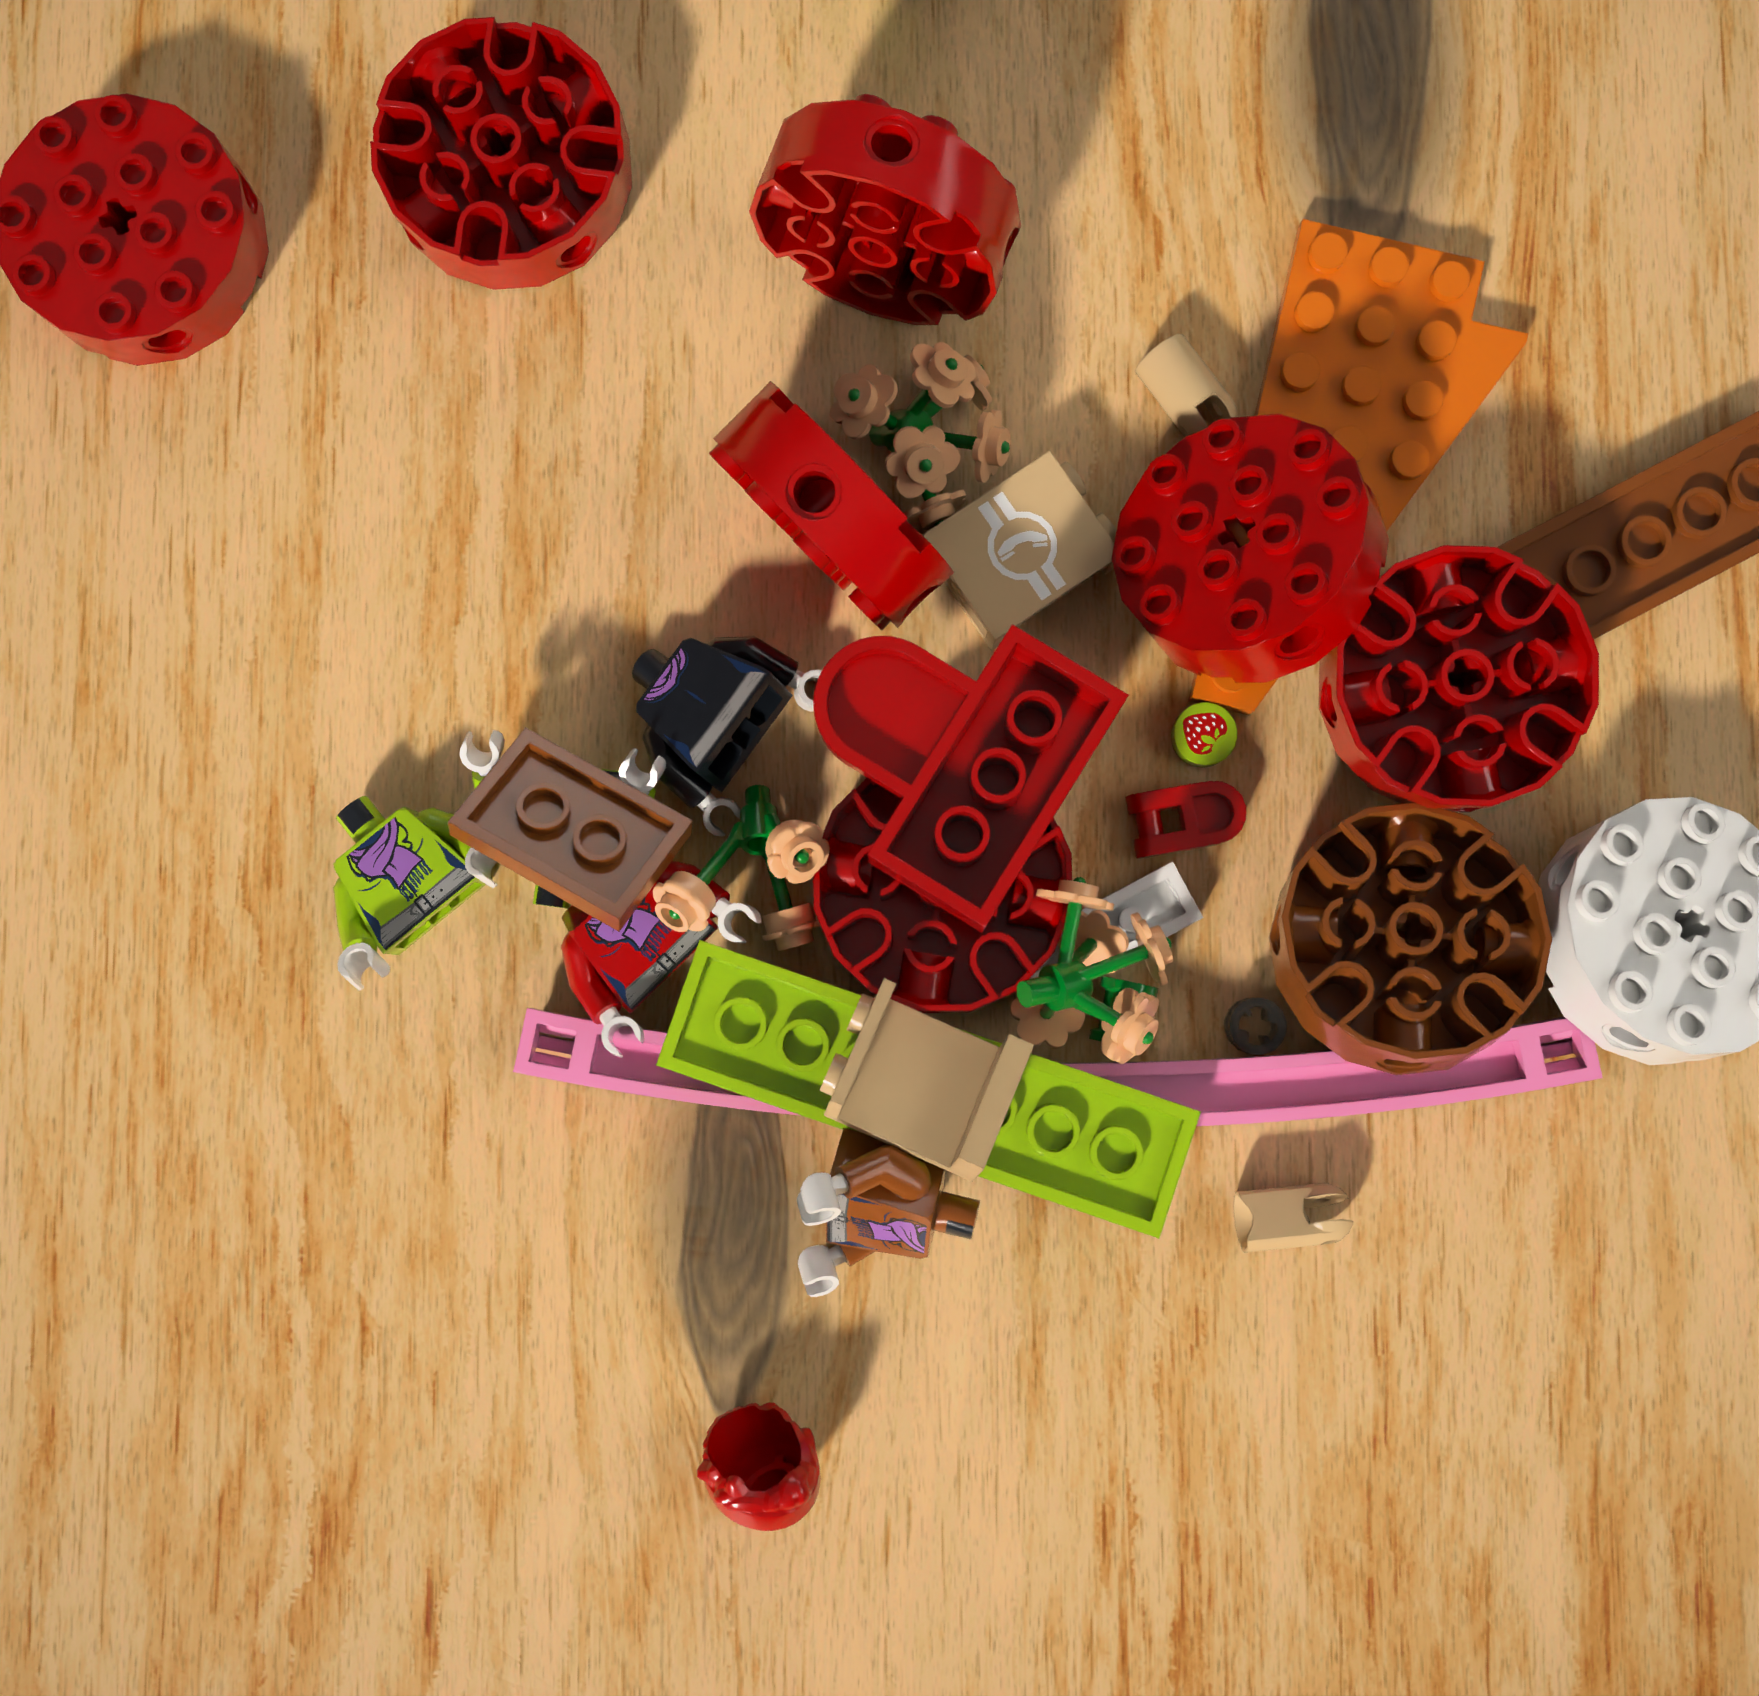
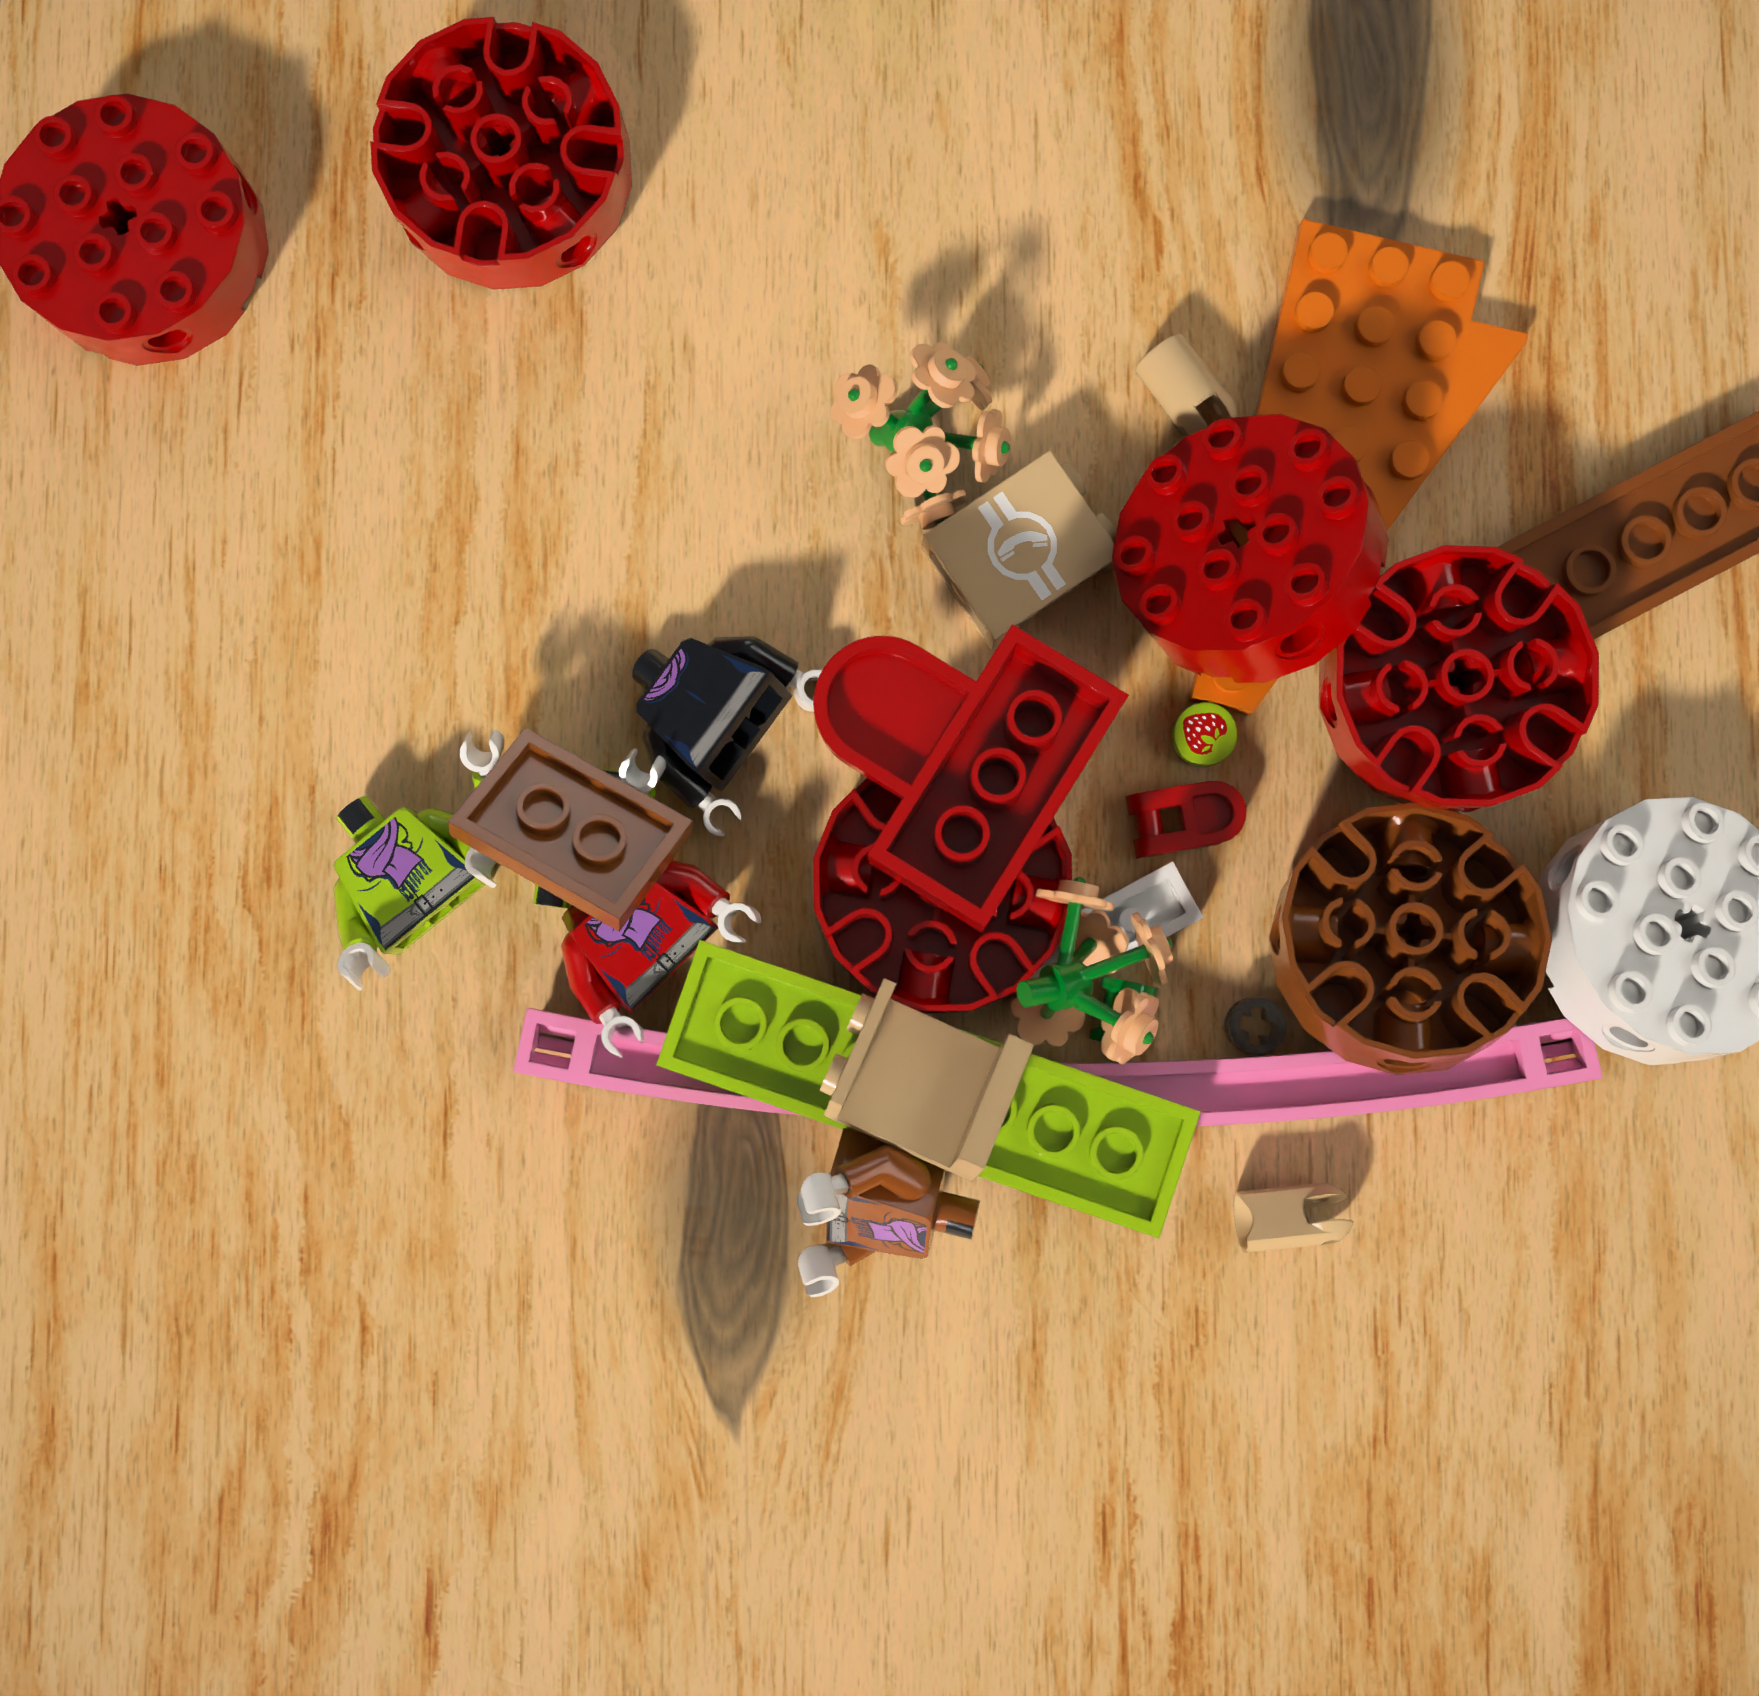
(760, 1467): red hair -> none
(789, 850): light nougat plant -> none
(829, 507): red brick -> none
(887, 210): red brick -> none

